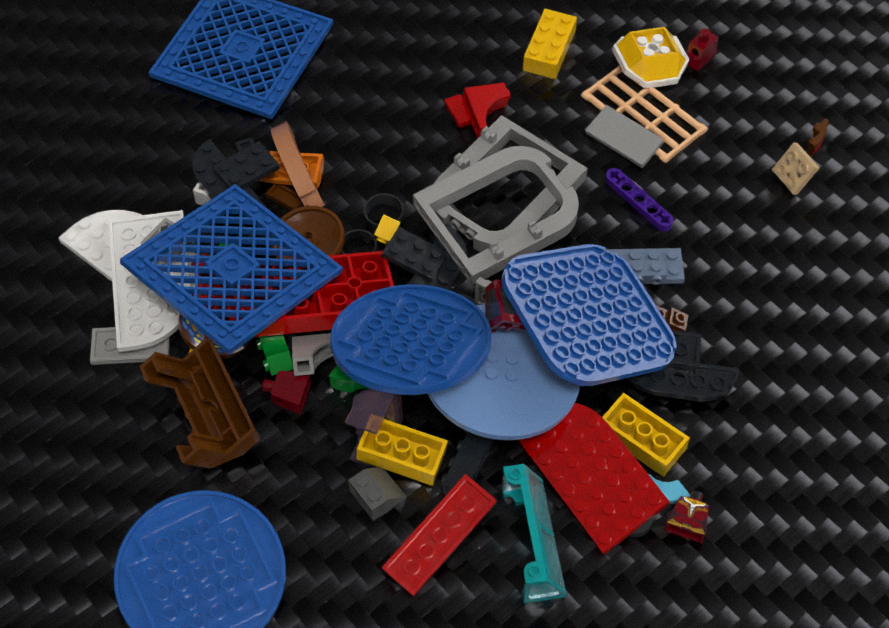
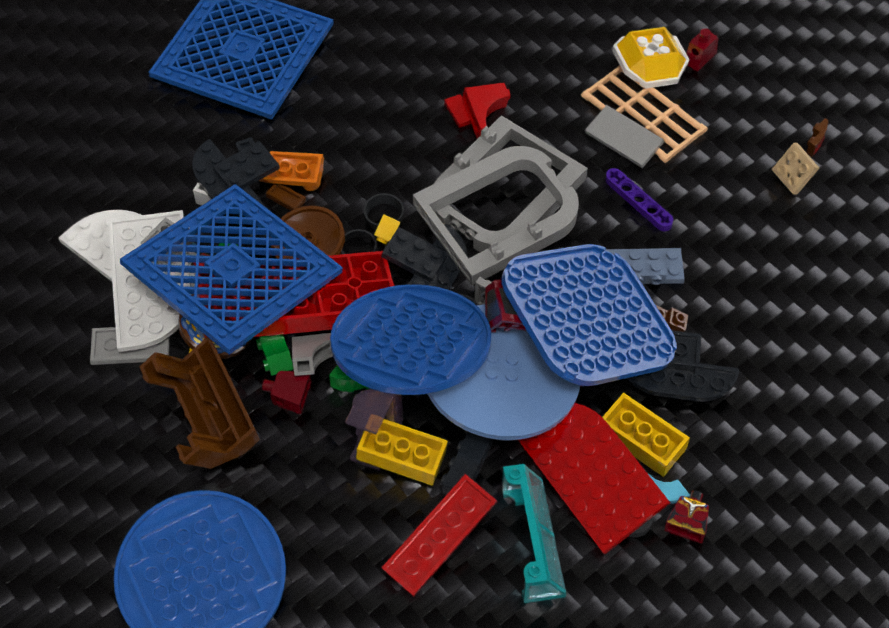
(295, 166): nougat arch -> none
(375, 491): dark grey slope -> none
(549, 43): yellow brick -> none

